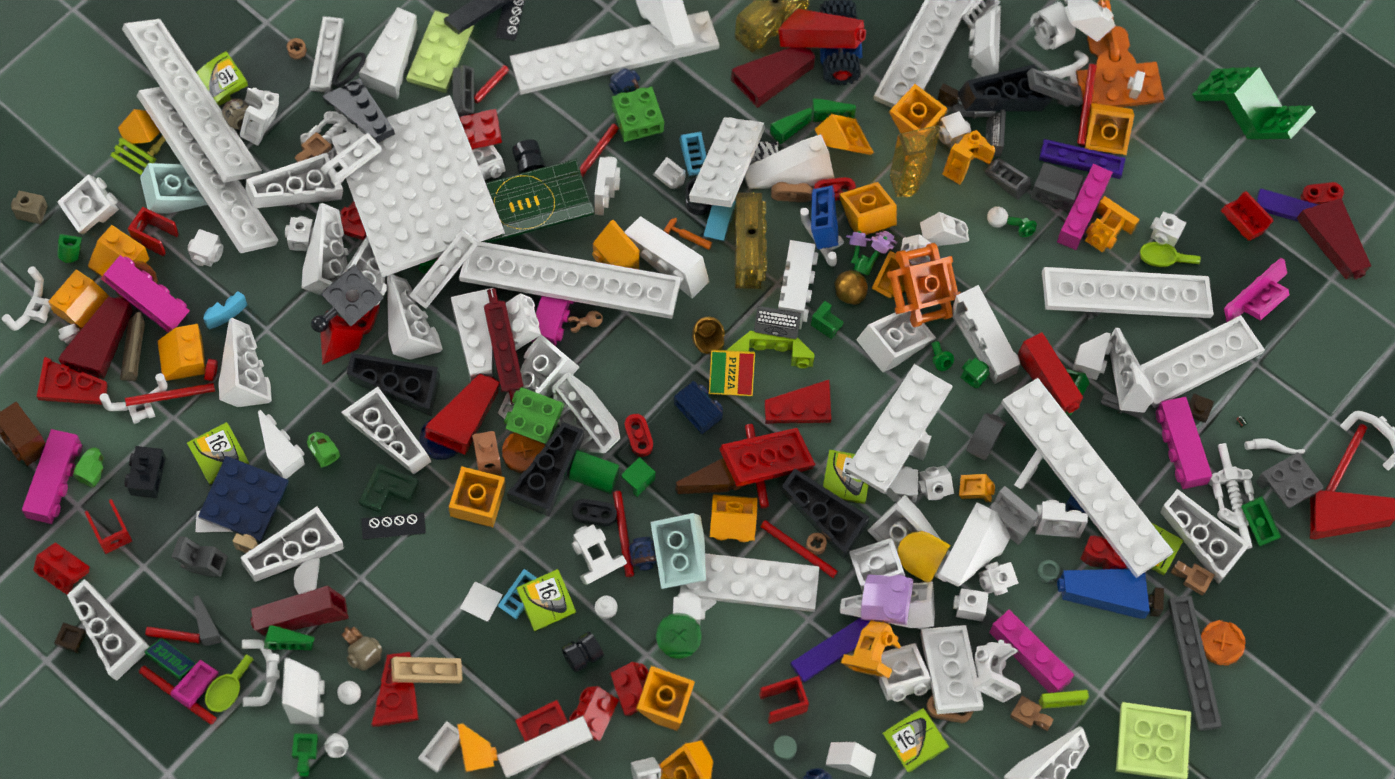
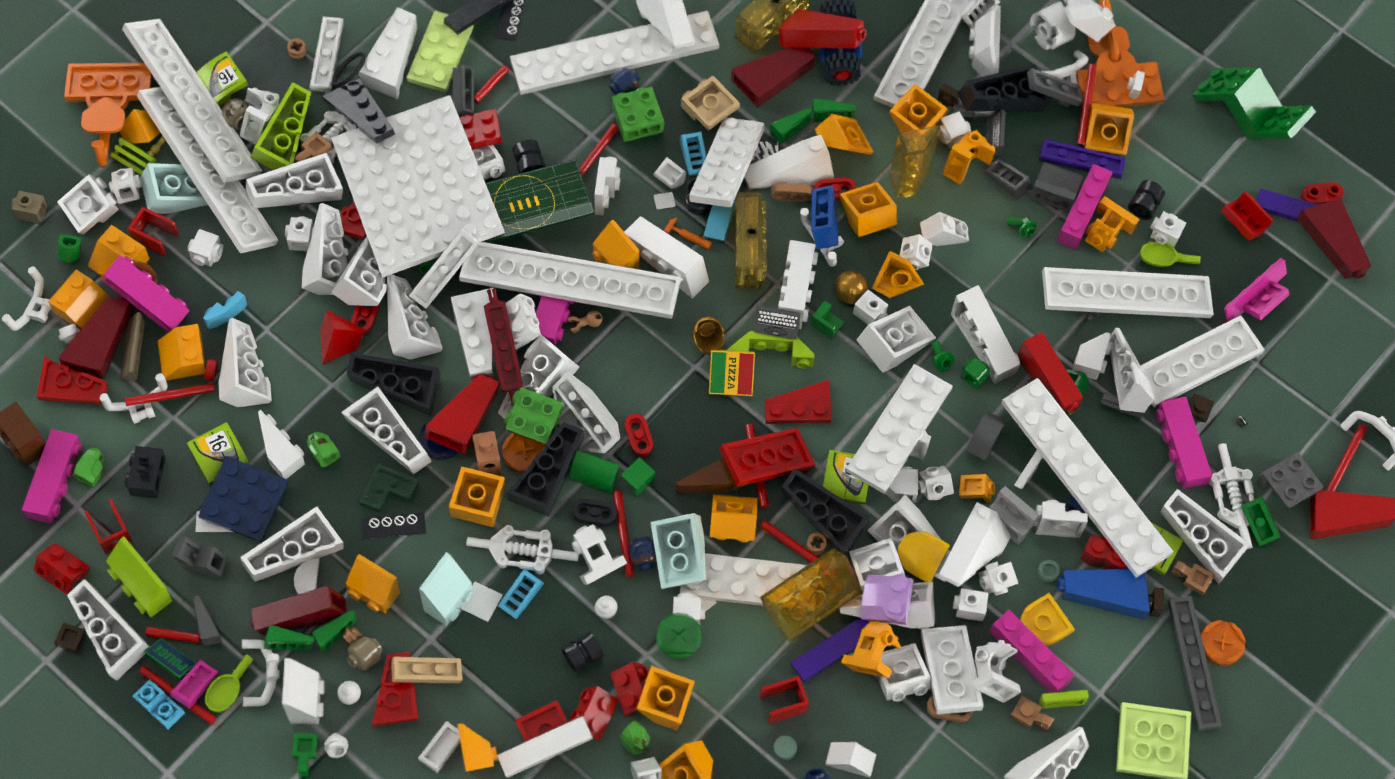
(107, 93): none -> orange plate
(125, 185): none -> white brick
(137, 579): none -> lime slope
(158, 704): none -> medium azure slope
(244, 543): tan plate -> none
(281, 136): none -> lime wedge
(333, 630): none -> green slope
(350, 310): black plate -> none
(351, 158): white plate -> none
(372, 585): none -> light orange slope
(445, 590): none -> light aqua slope
(498, 545): none -> white bar
(546, 600): slope -> none
(635, 738): none -> bright green rock
(664, 200): none -> white sticker
(698, 407): dark blue brick -> none
(709, 103): none -> tan plate
(811, 594): none -> clear yellow slope
(870, 308): none -> white brick
(881, 243): plant -> none
(916, 740): slope -> none
(924, 284): orange brick -> none
(997, 217): white plate -> none
(1046, 620): none -> yellow tile
(1146, 200): none -> black wheel
(1263, 443): white animal -> none

